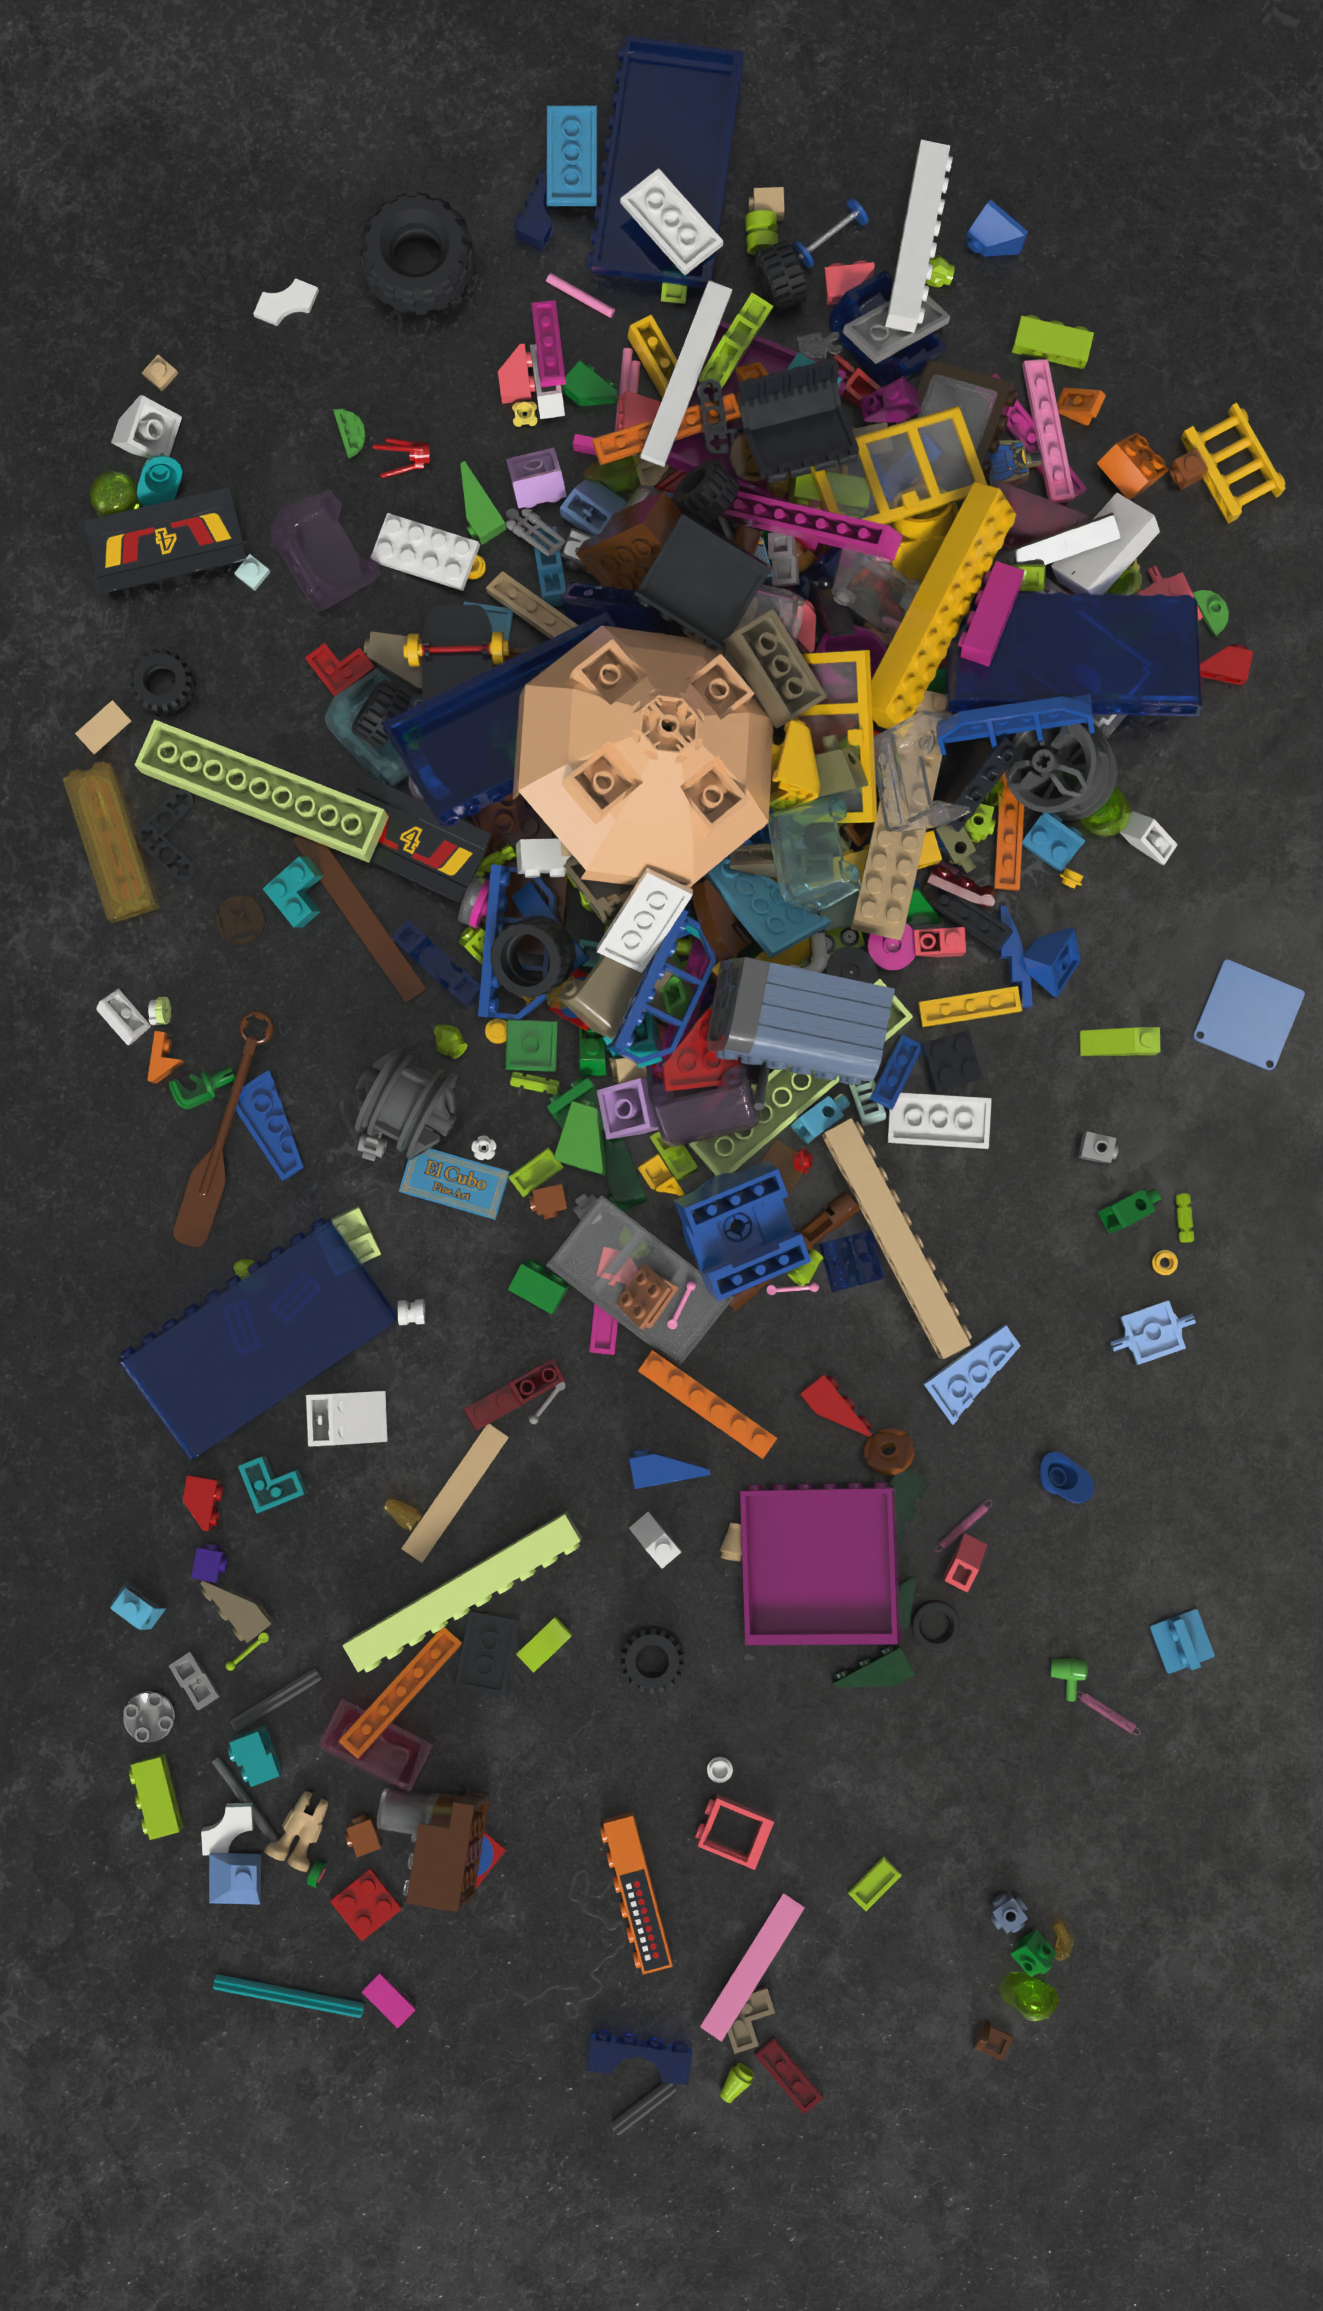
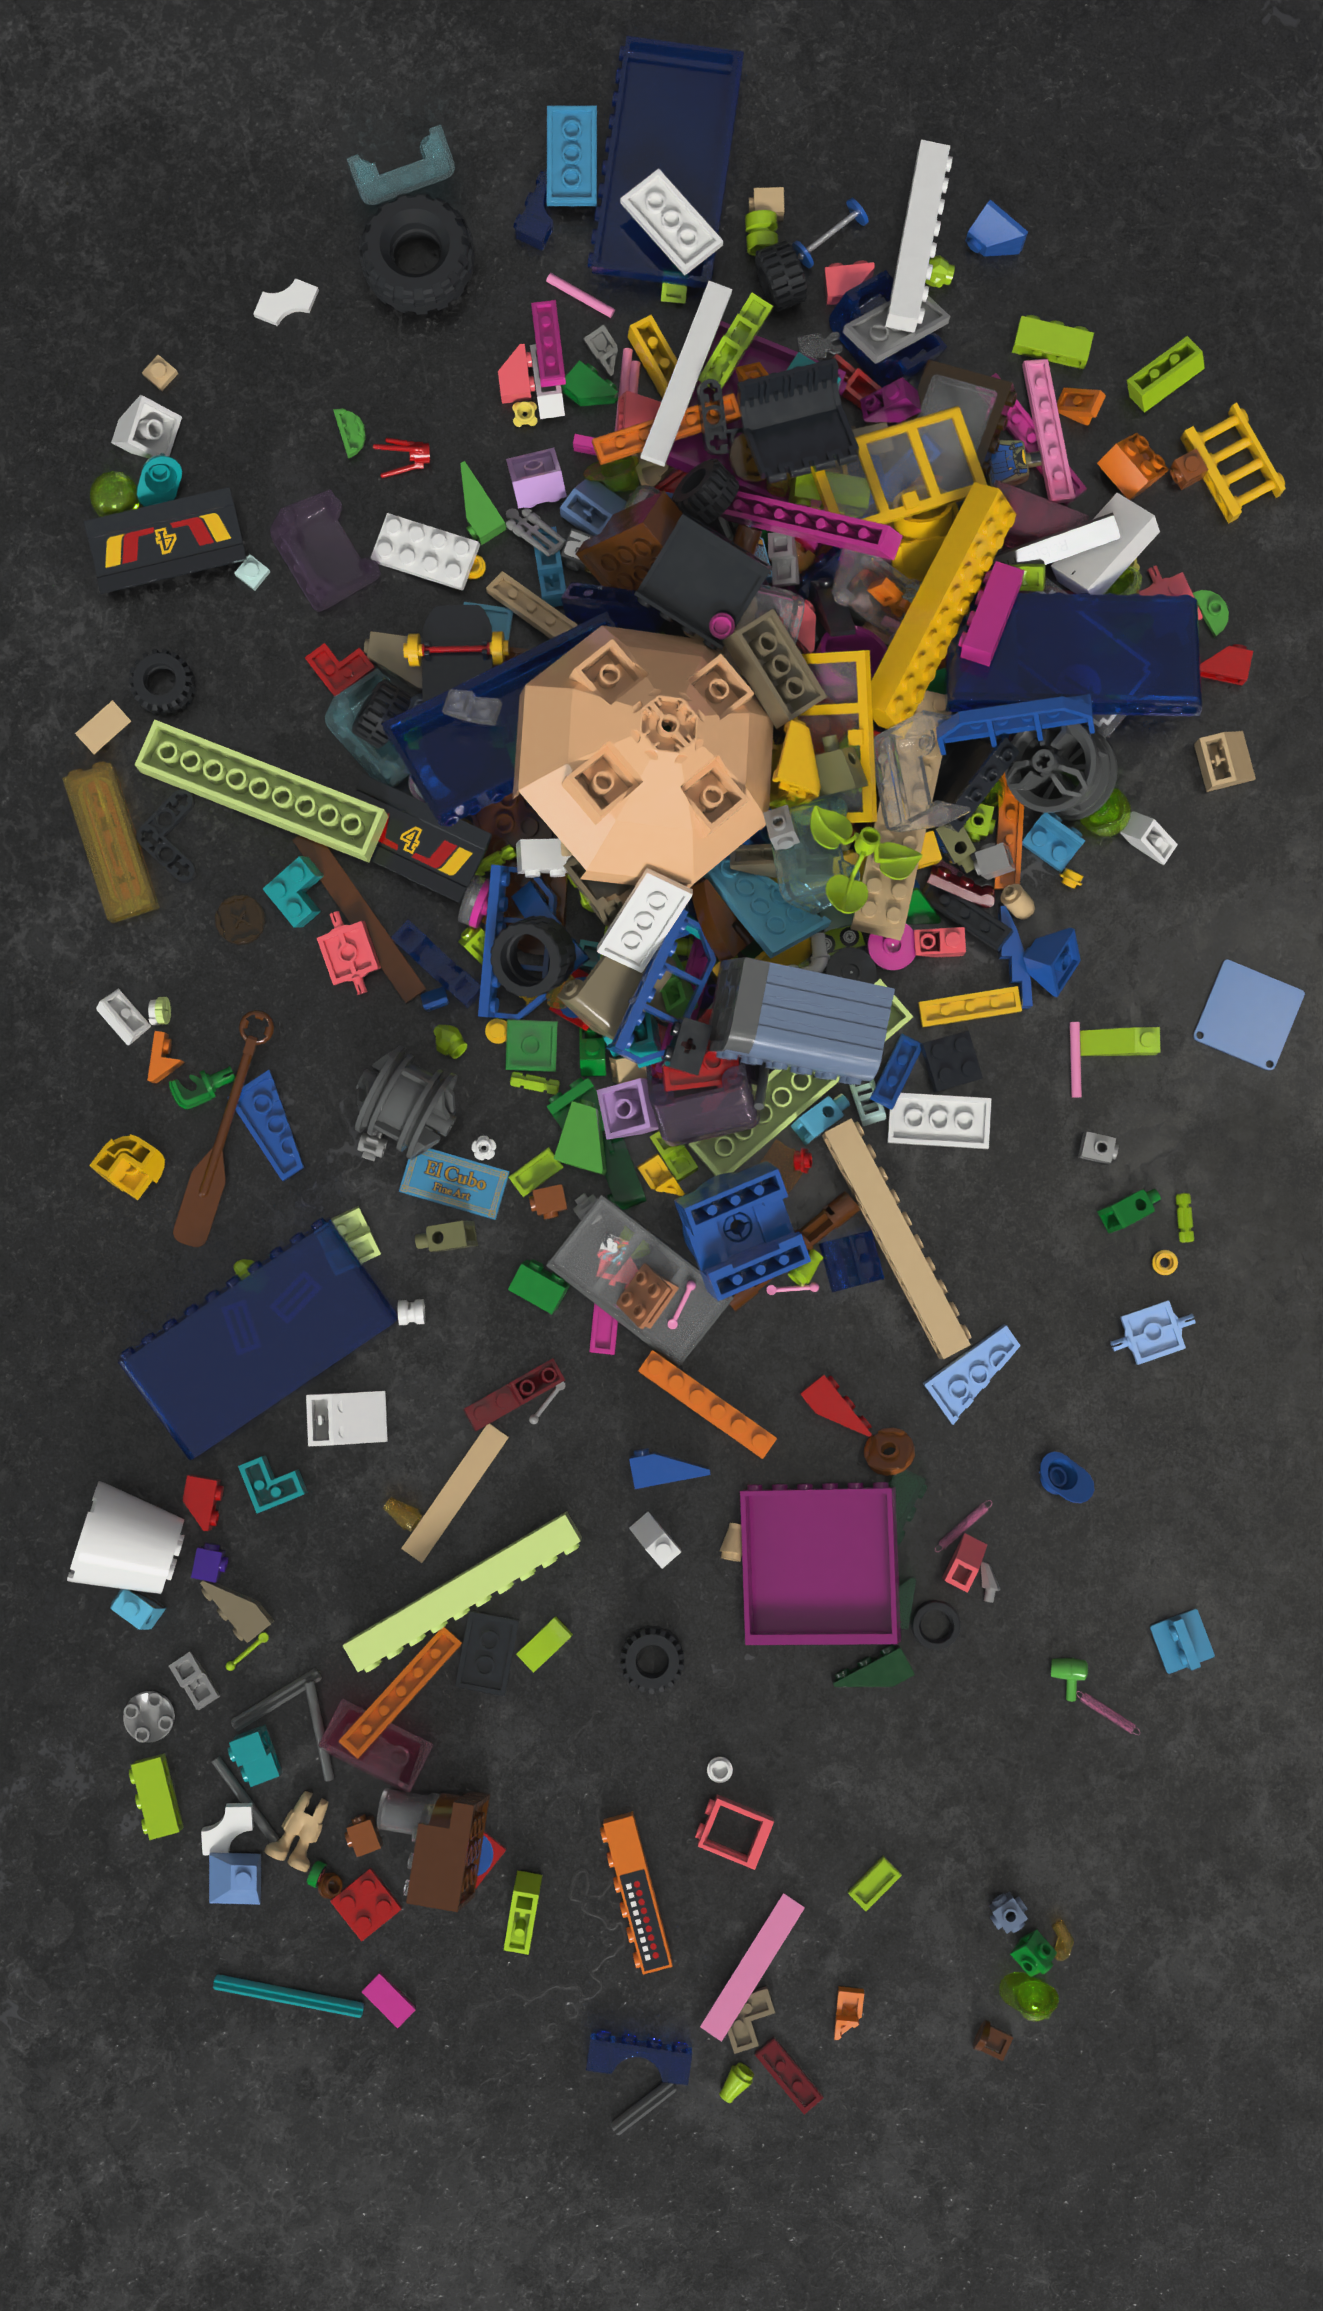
(126, 1543): none -> white cone
(129, 1164): none -> yellow brick
(318, 1728): none -> dark grey bar
(334, 1883): none -> reddish brown plate
(348, 952): none -> coral plate
(433, 168): none -> clear light blue windscreen
(434, 999): none -> blue slope
(455, 1234): none -> olive torso
(468, 707): none -> clear slope
(522, 1912): none -> lime slope
(602, 348): none -> dark grey slope
(612, 1249): none -> clear tile
(697, 1036): none -> black brick
(722, 625): none -> dark pink plate
(781, 827): none -> light grey brick
(848, 2009): none -> orange slope
(889, 595): none -> orange plate
(895, 859): none -> lime plant
(989, 1582): none -> light grey bar
(993, 860): none -> light grey brick
(1017, 901): none -> tan brick
(1075, 1056): none -> bright pink bar
(1165, 374): none -> lime brick
(1224, 760): none -> tan slope

